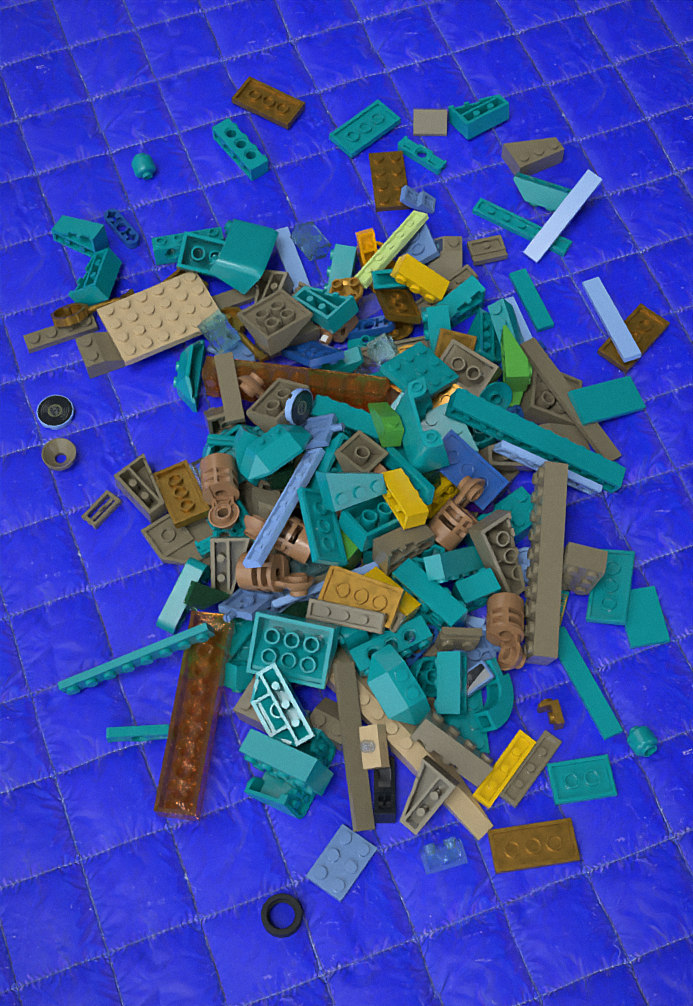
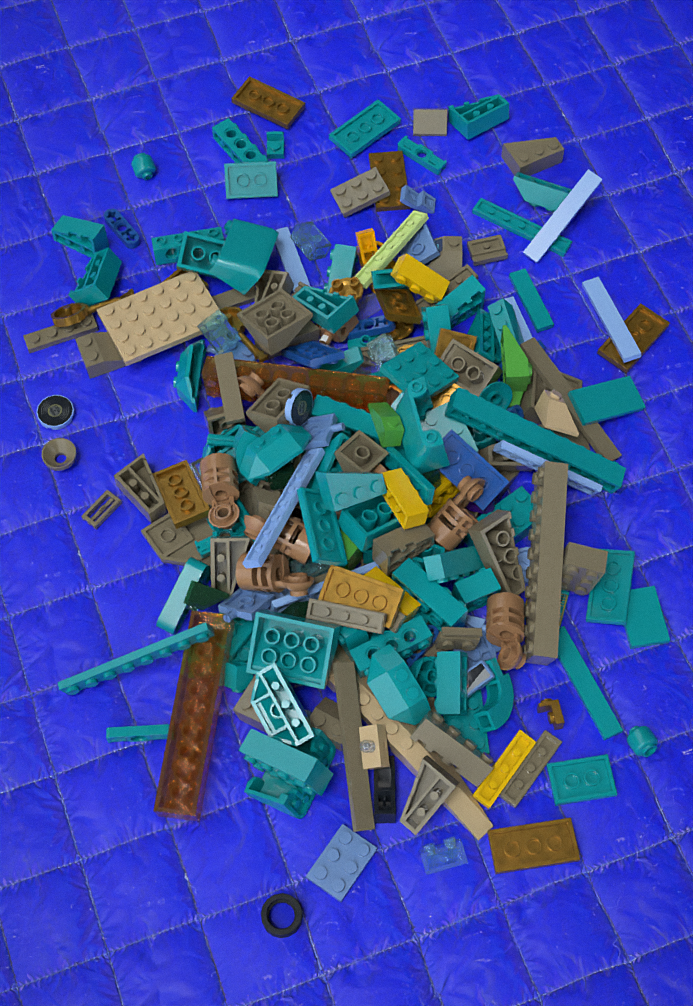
(251, 179): none -> teal tile
(275, 145): none -> teal bracket
(360, 192): none -> dark tan plate
(555, 413): none -> tan slope

